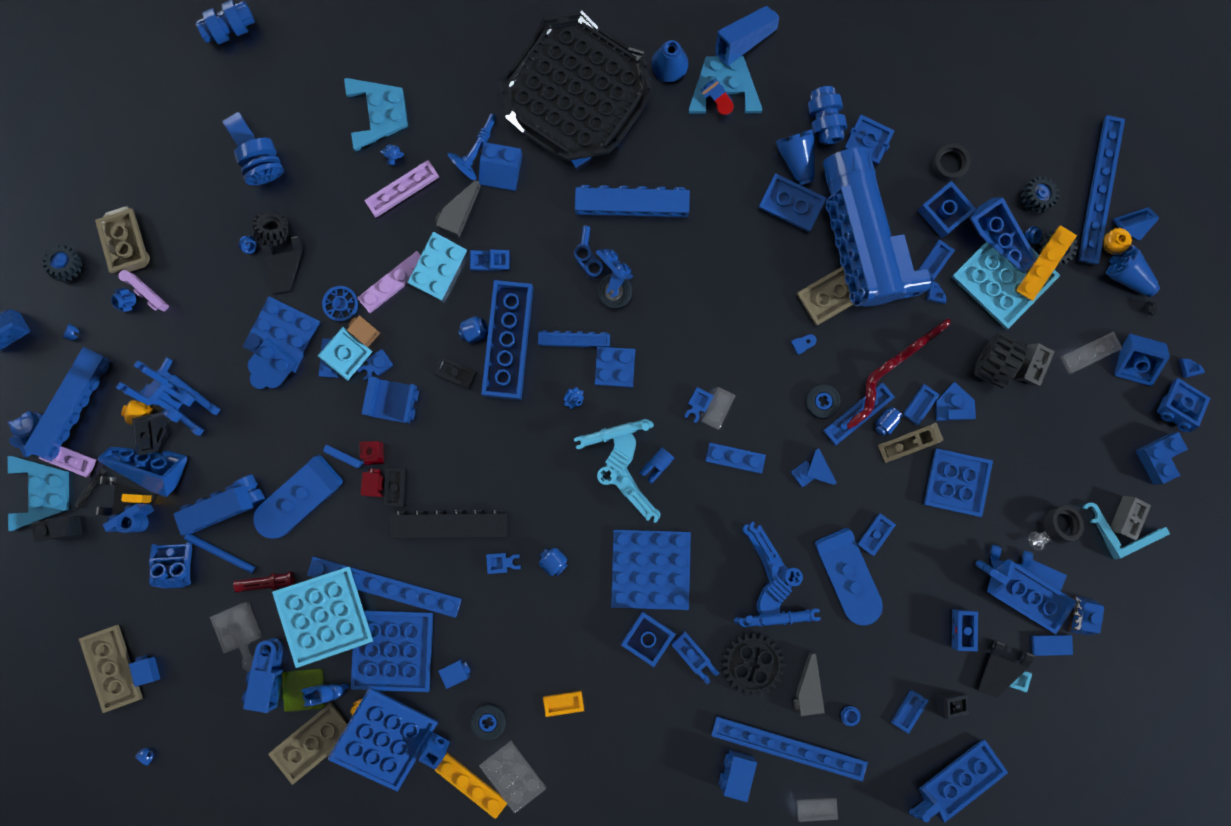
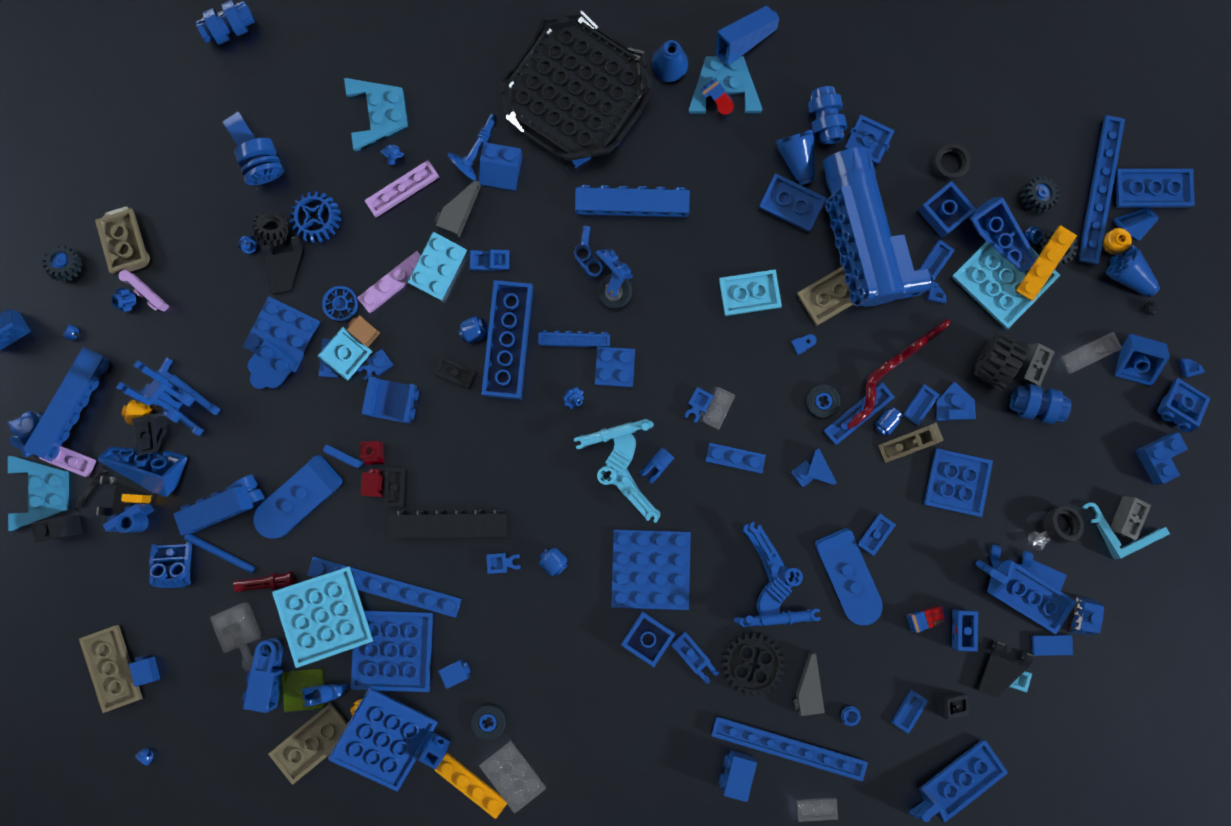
(309, 222): none -> blue gear
(563, 703): light orange tile -> none
(750, 292): none -> medium azure plate
(926, 619): none -> leg
(1048, 406): none -> blue piece
(1154, 188): none -> blue plate

